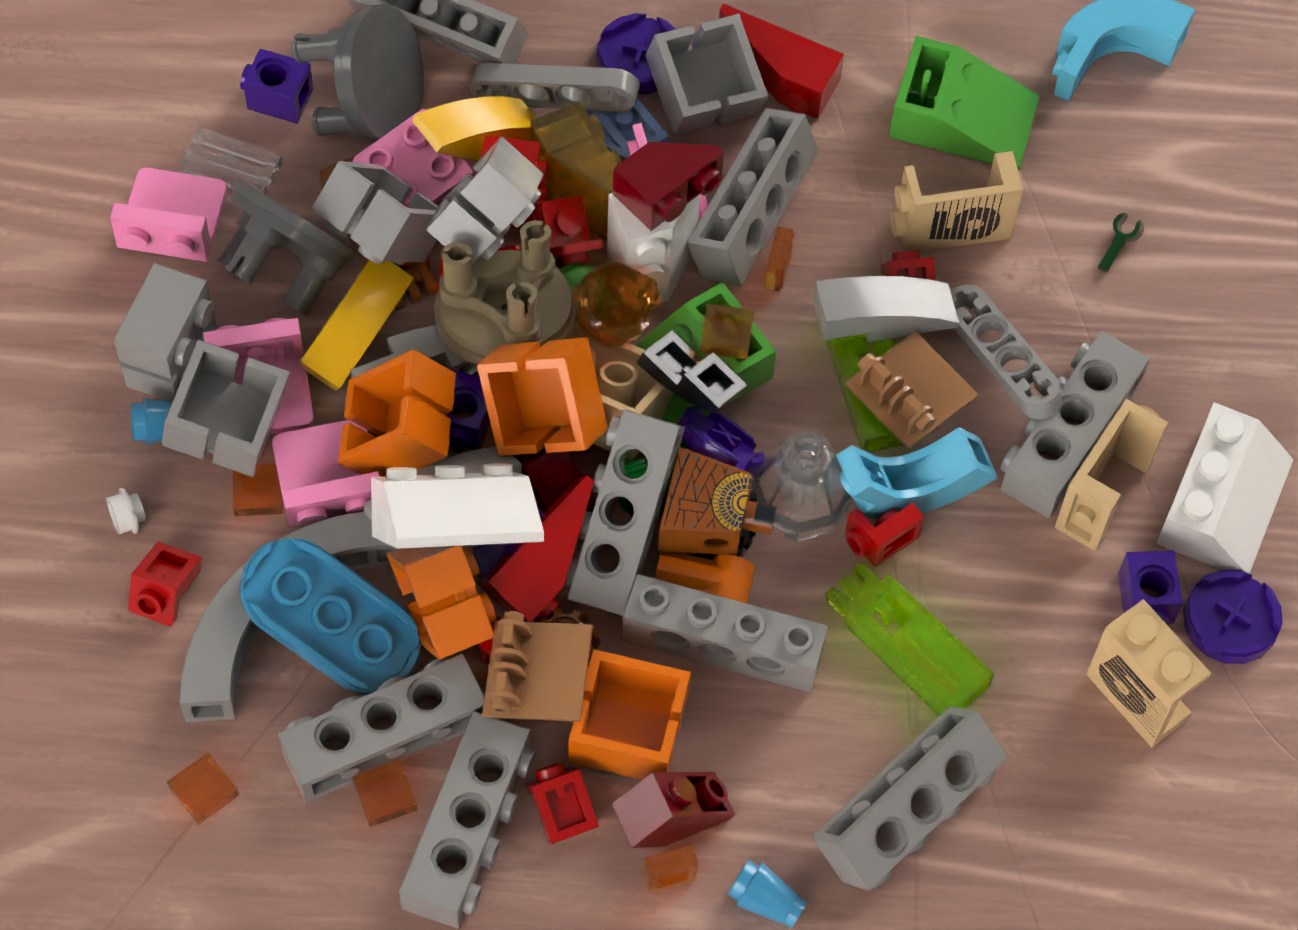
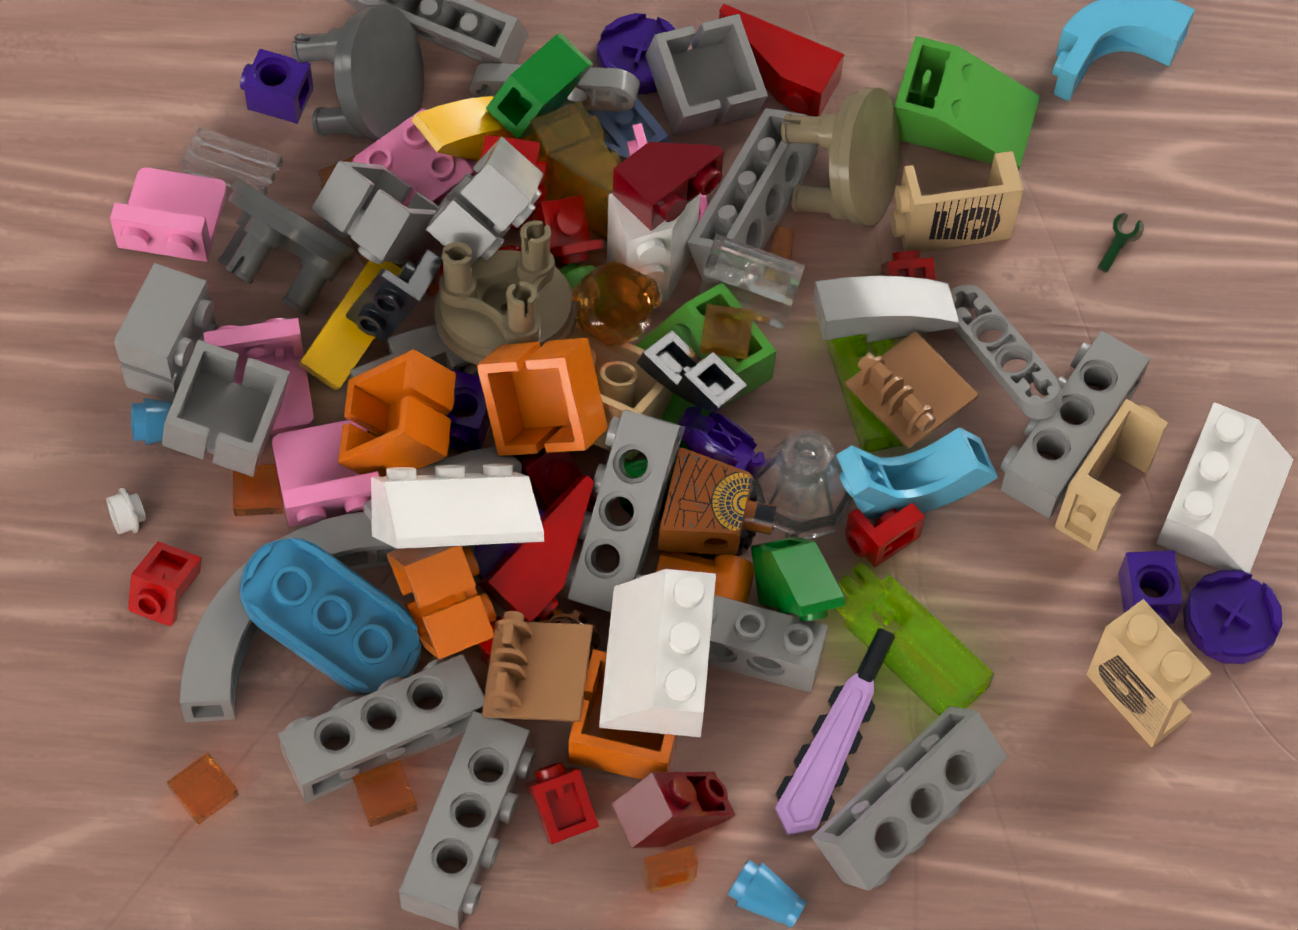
(393, 297): none -> black bracket
(539, 85): none -> green slope
(659, 653): none -> white slope
(754, 278): none -> clear slope
(795, 578): none -> green slope
(822, 765): none -> lavender sword
(861, 157): none -> dark tan piece

